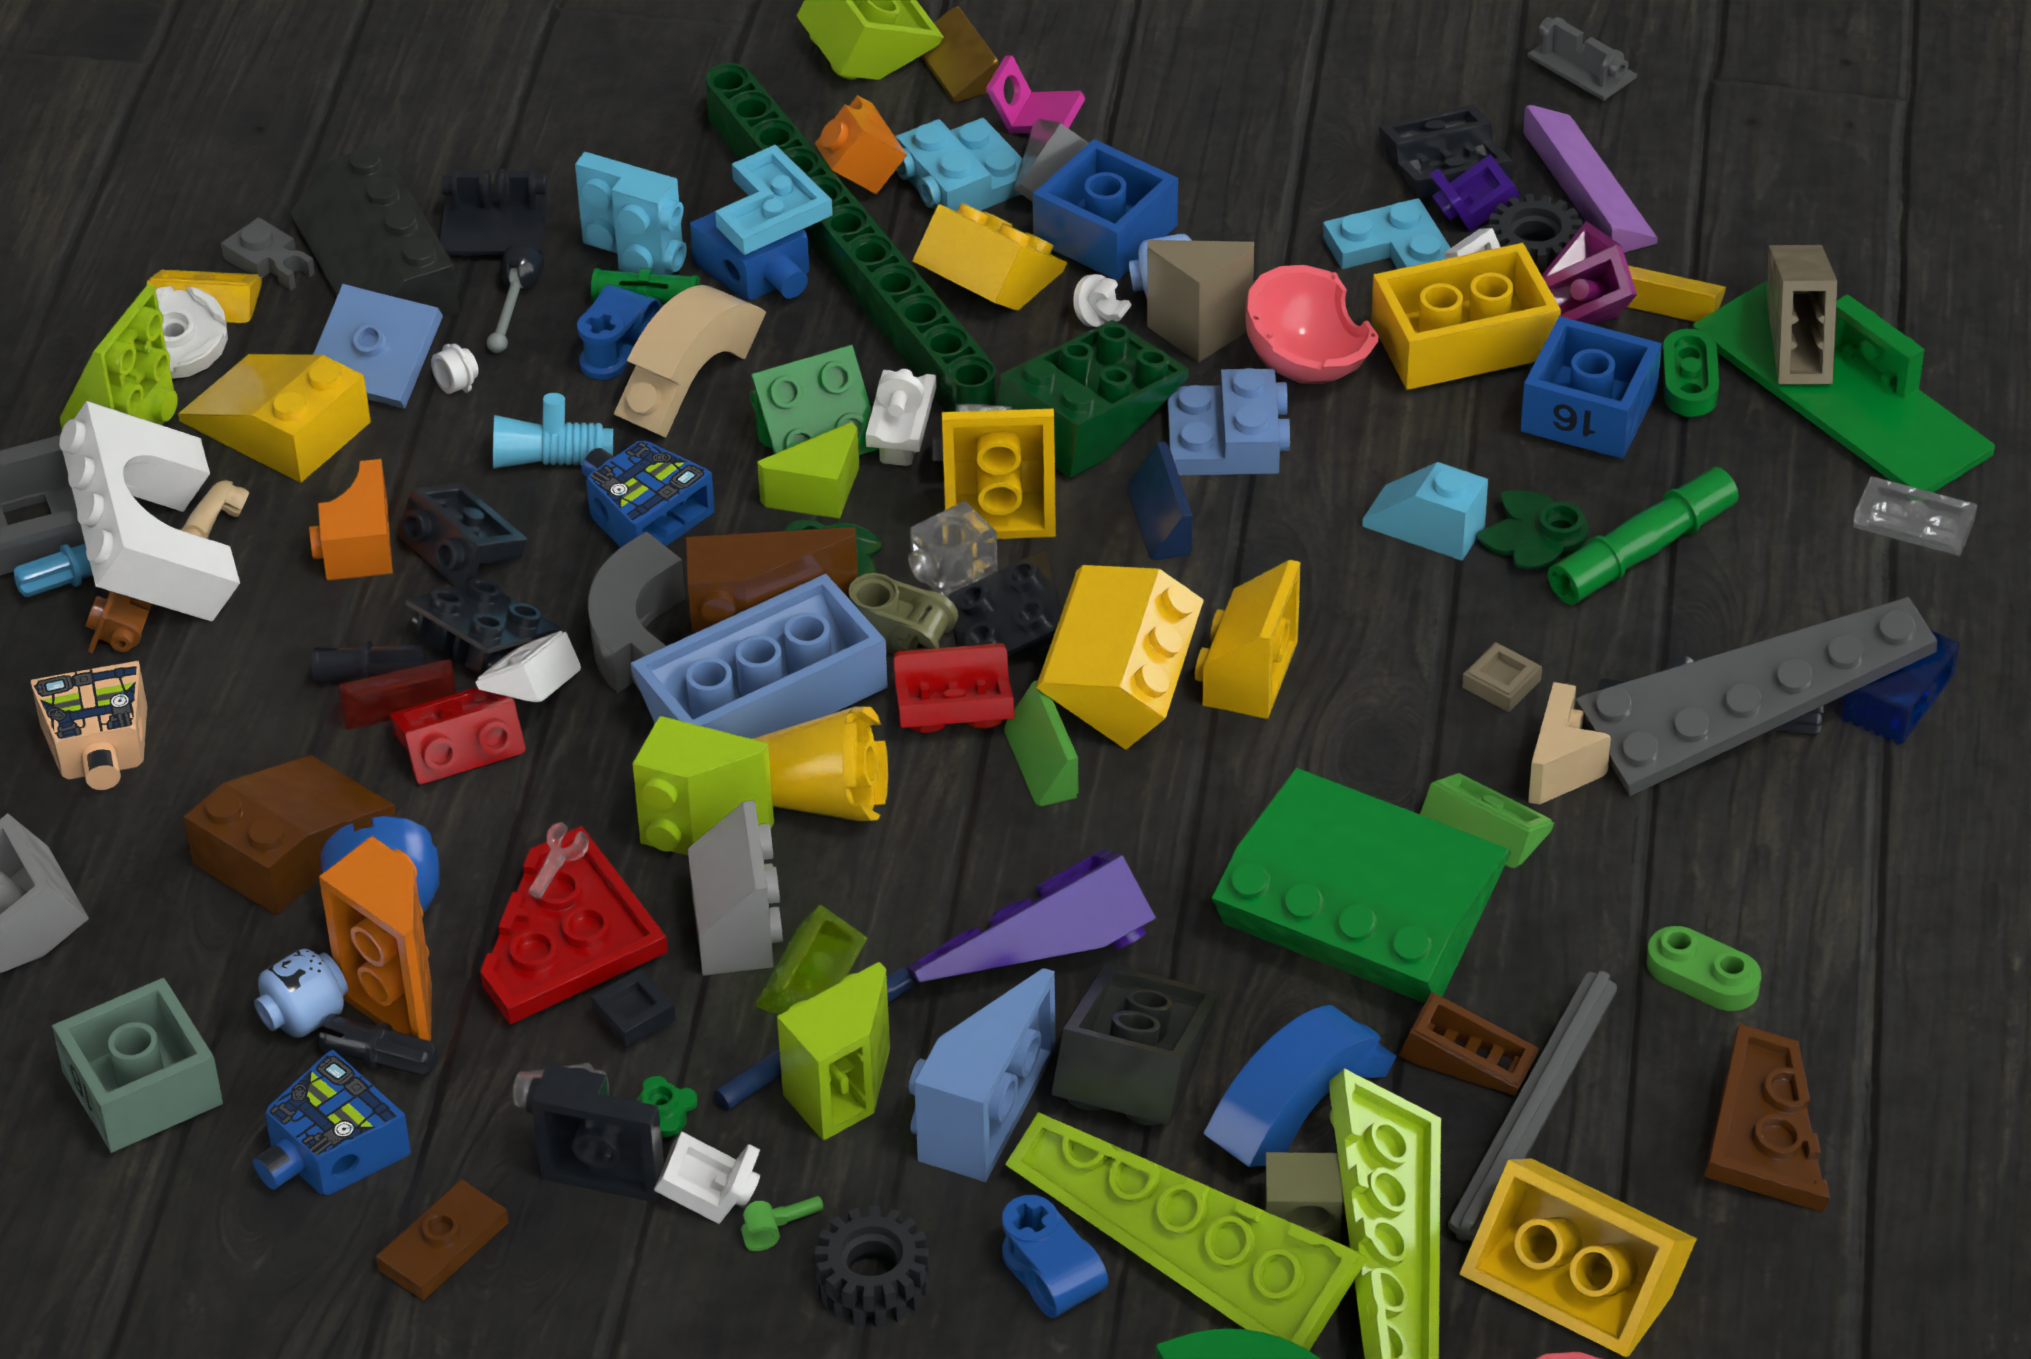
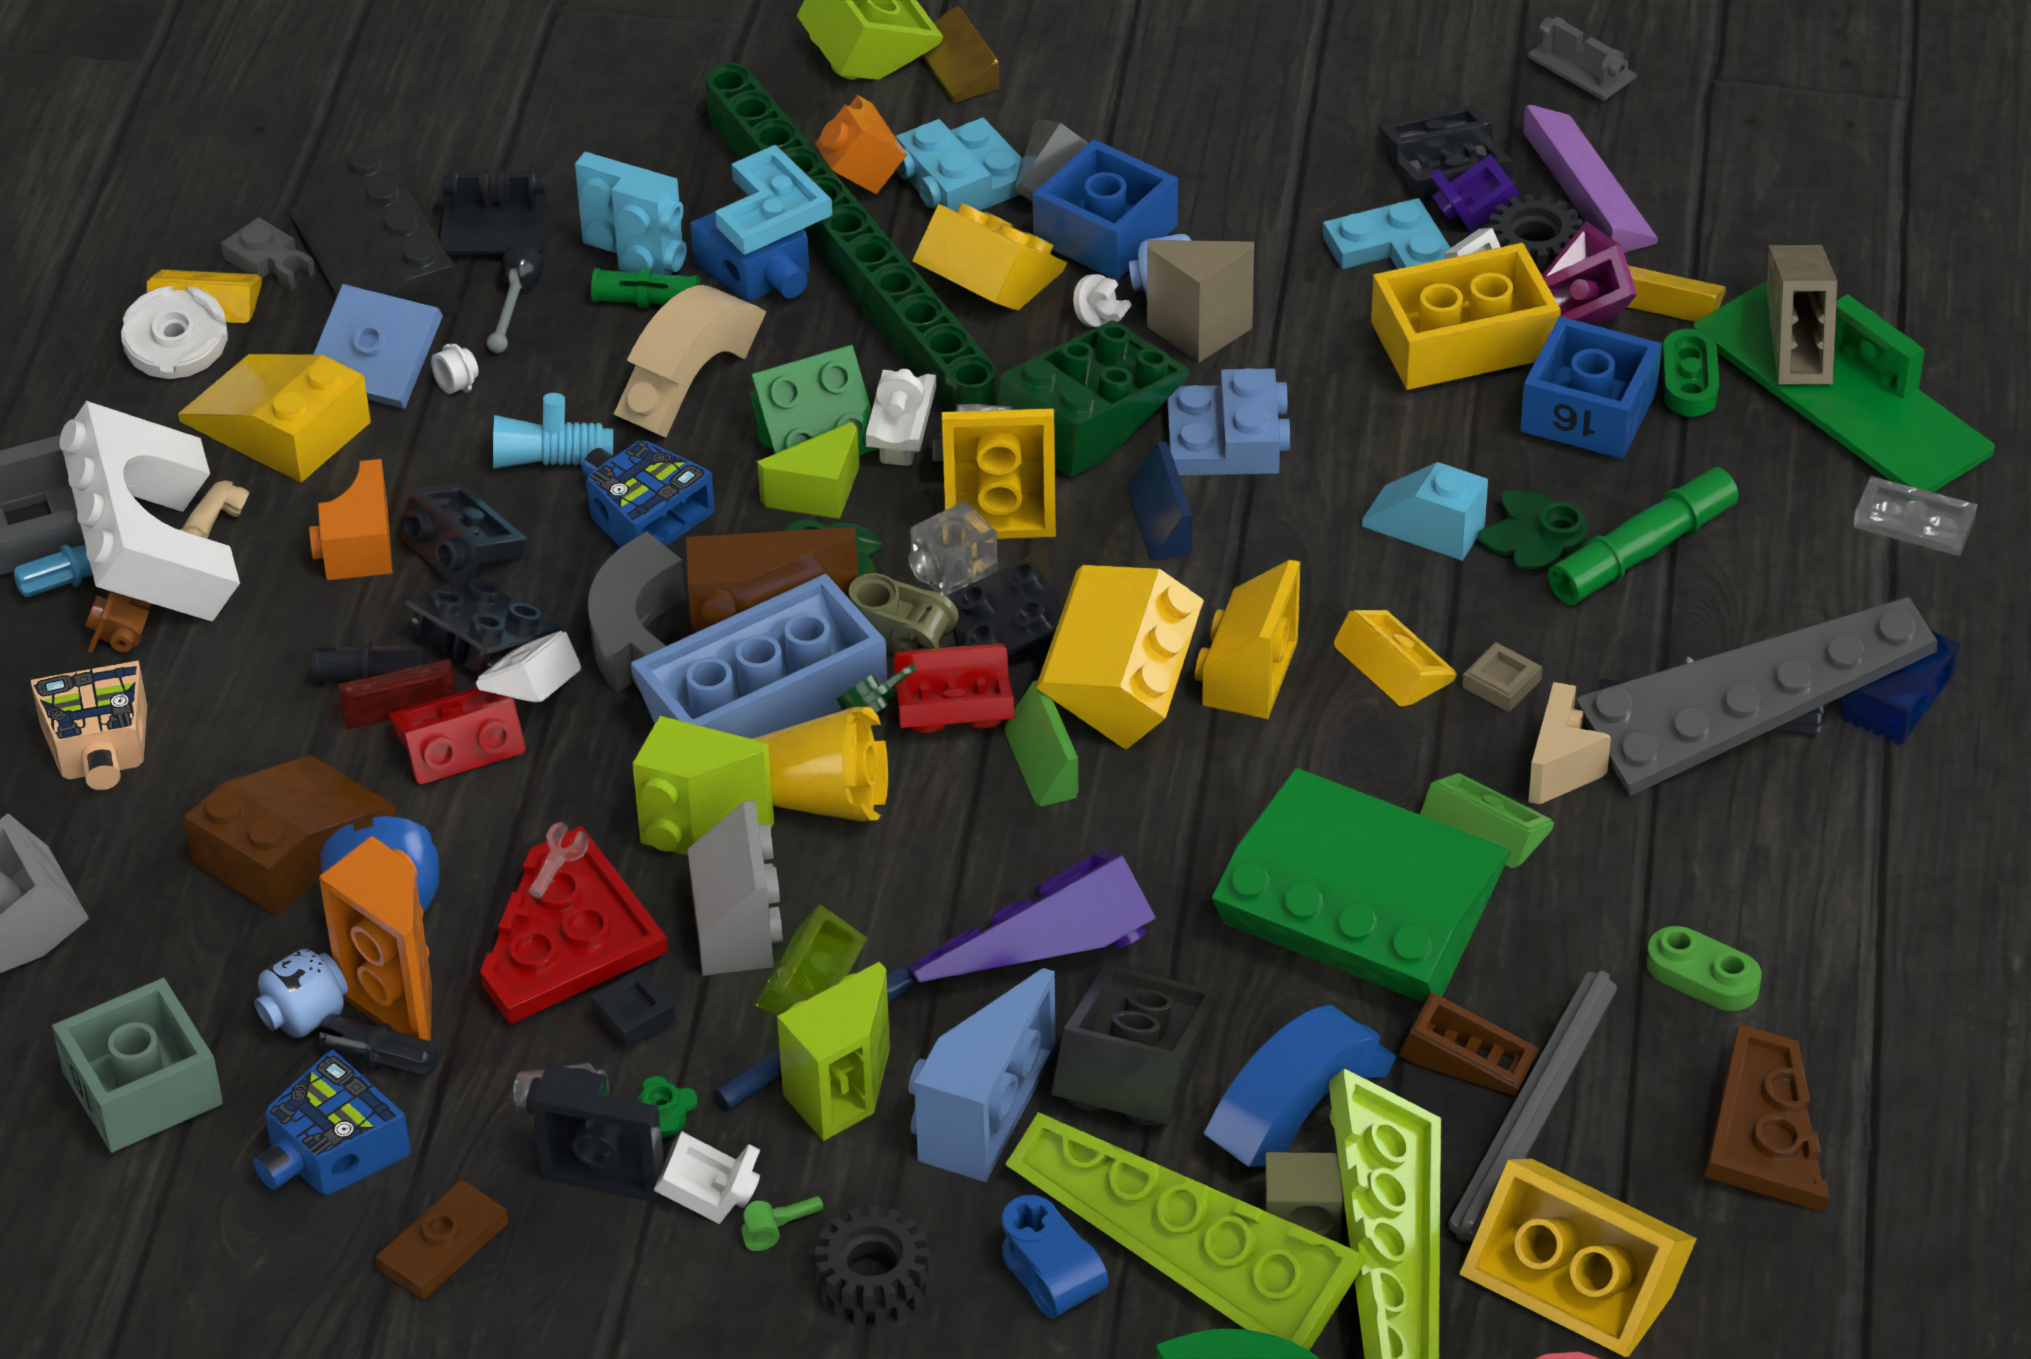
(129, 367): lime slope -> none
(612, 330): blue piece -> none
(873, 694): none -> dark green plate
(1028, 105): dark pink bracket -> none
(1303, 326): coral cylinder -> none
(1392, 656): none -> yellow slope

